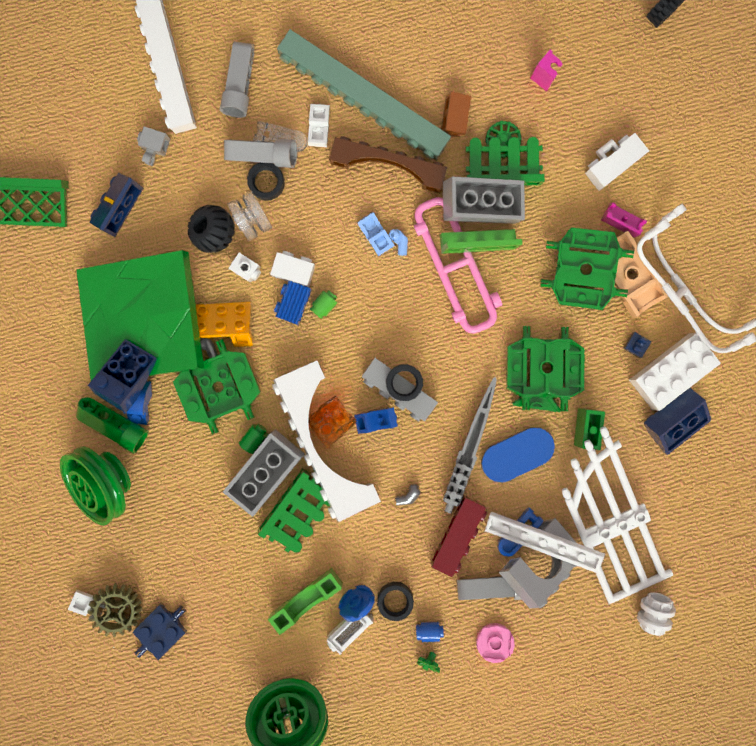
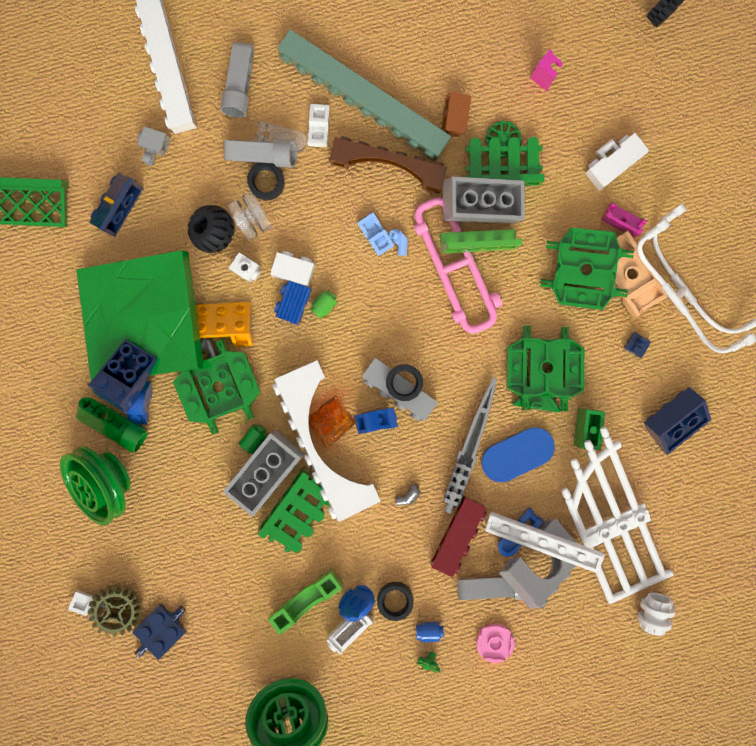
(674, 371): white brick -> none

